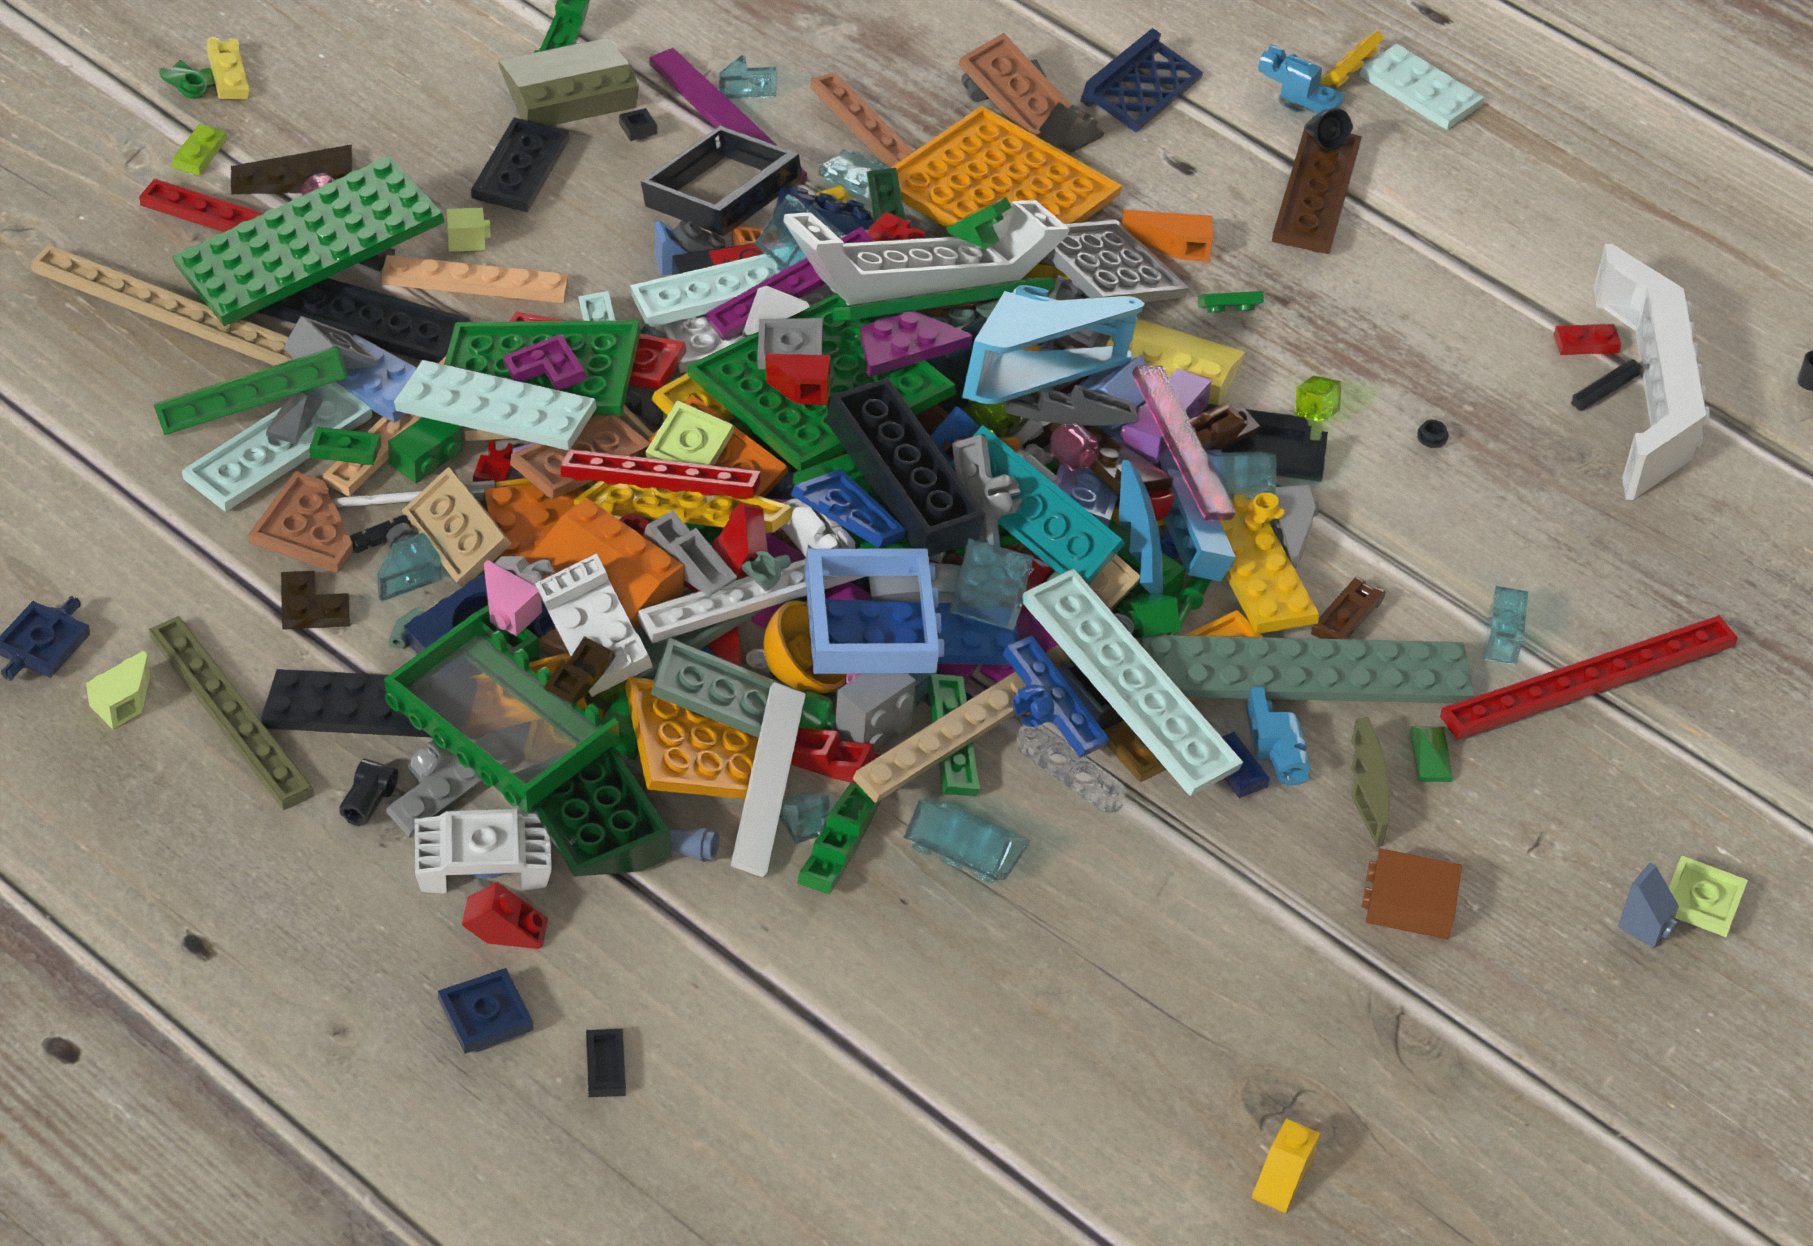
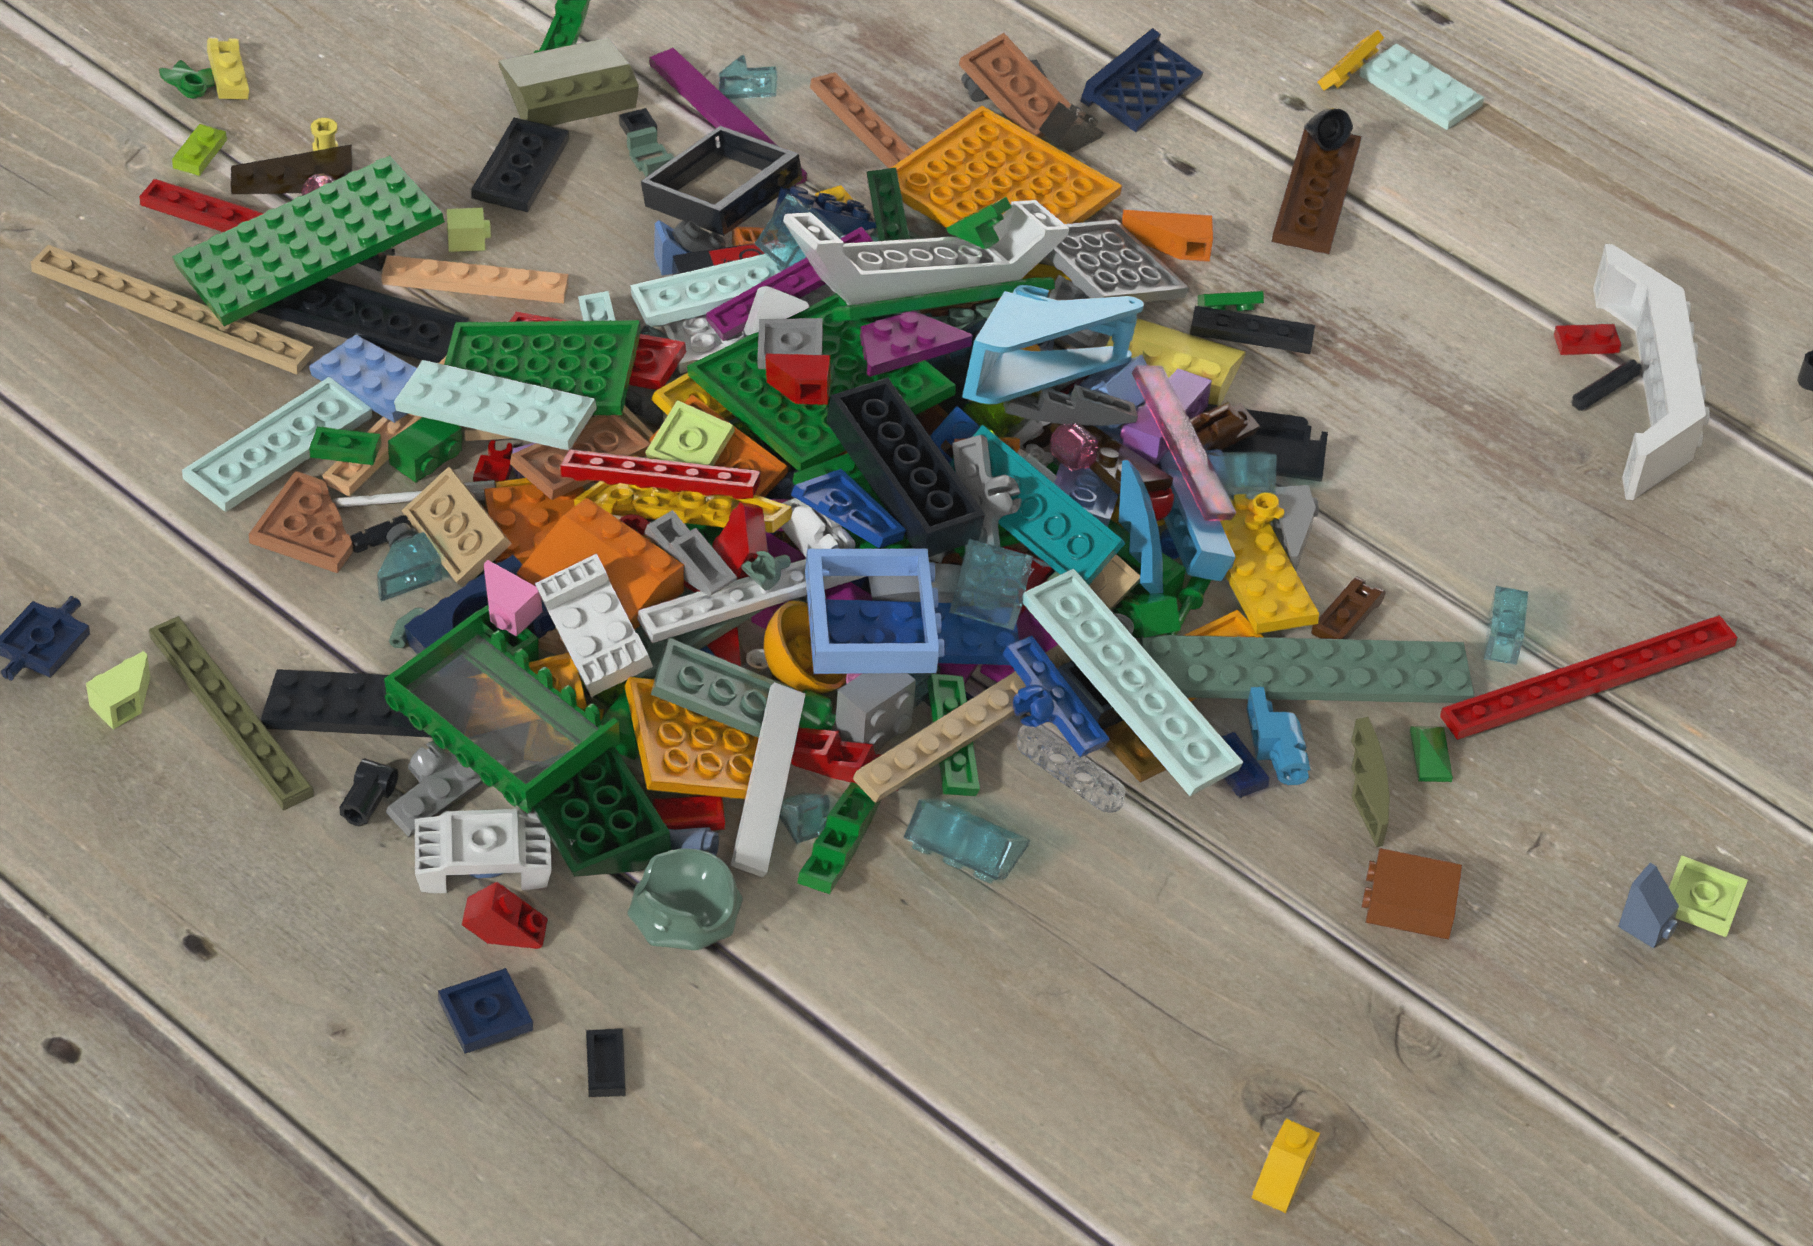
(251, 390): green tile -> none
(294, 417): dark grey slope -> none
(307, 610): dark brown plate -> none
(314, 336): light grey slope -> none
(324, 133): none -> light yellow bush
(522, 569): light grey plate -> none
(548, 357): magenta plate -> none
(581, 672): dark brown slope -> none
(645, 143): none -> sand green piece
(685, 900): none -> sand green piece
(691, 812): none -> red plate
(850, 171): clear light blue plate -> none
(892, 228): red plate -> none
(1252, 329): none -> black plate
(1299, 80): dark azure plate -> none
(1318, 398): clear neon green brick -> none
(1433, 434): black plate -> none

